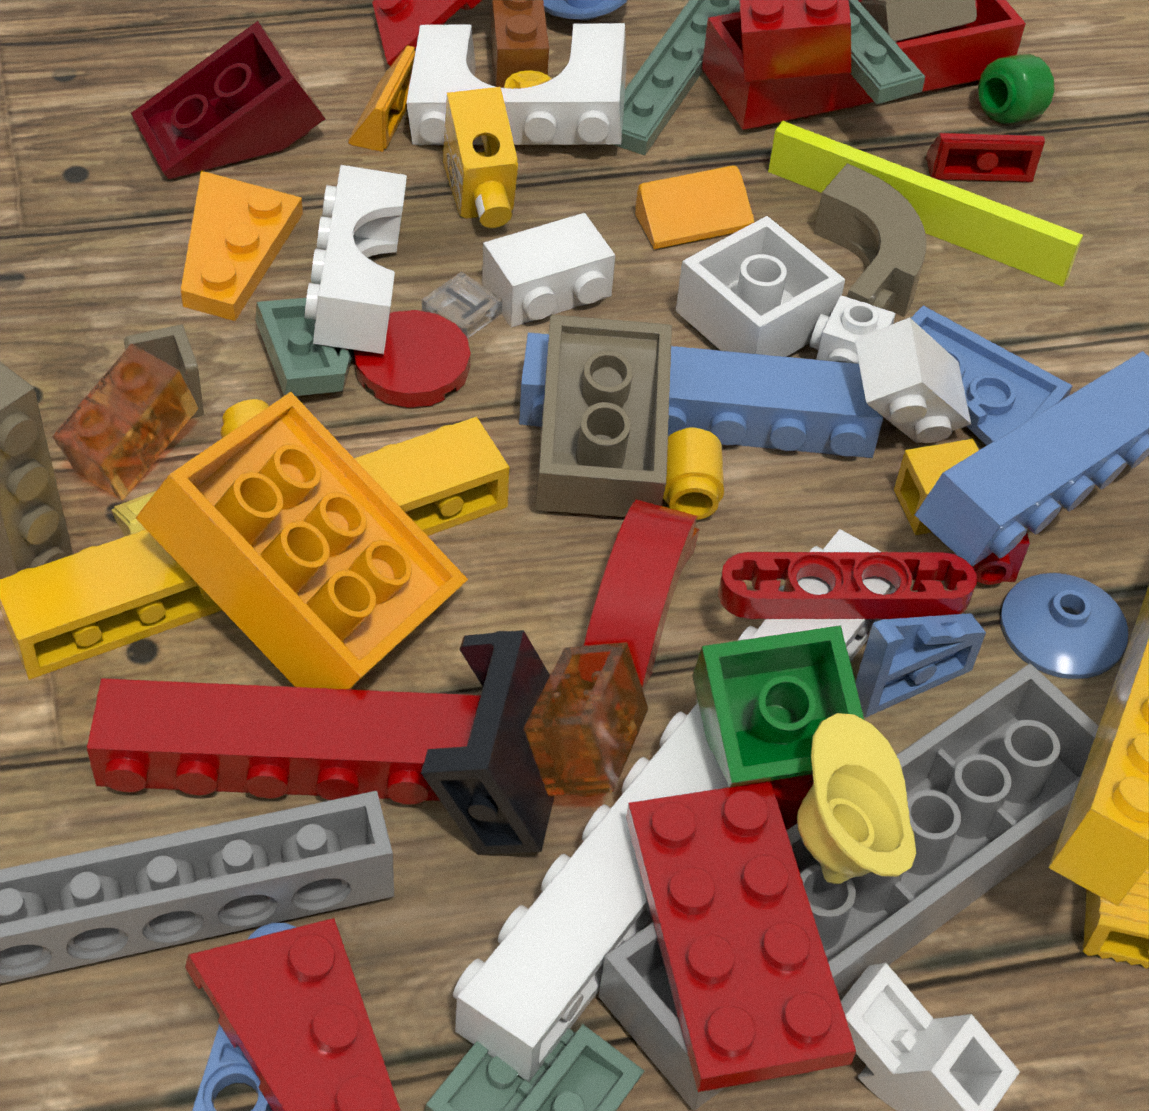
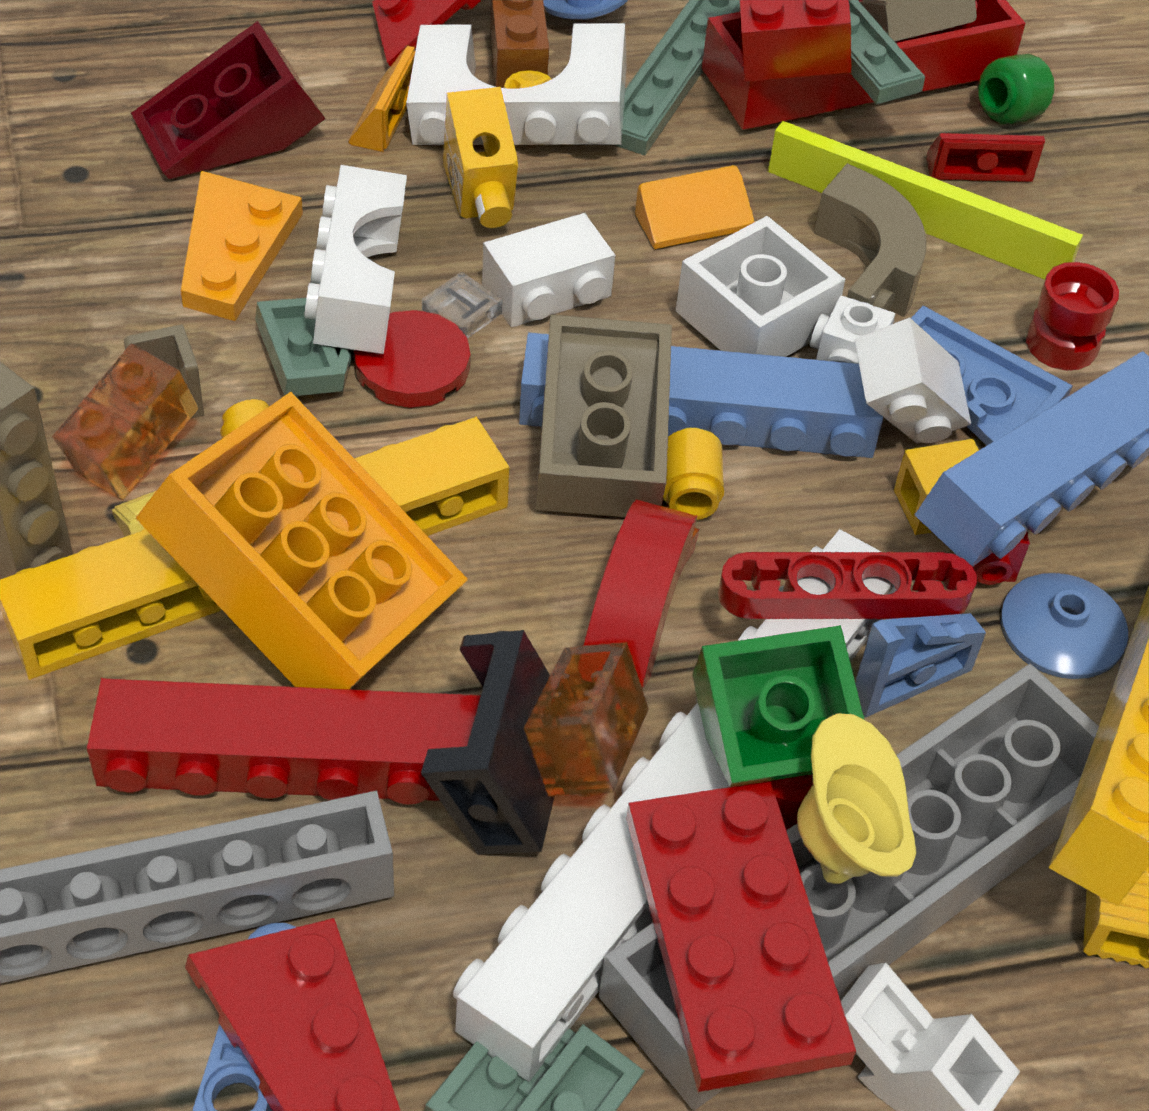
(1072, 315): none -> red wheel

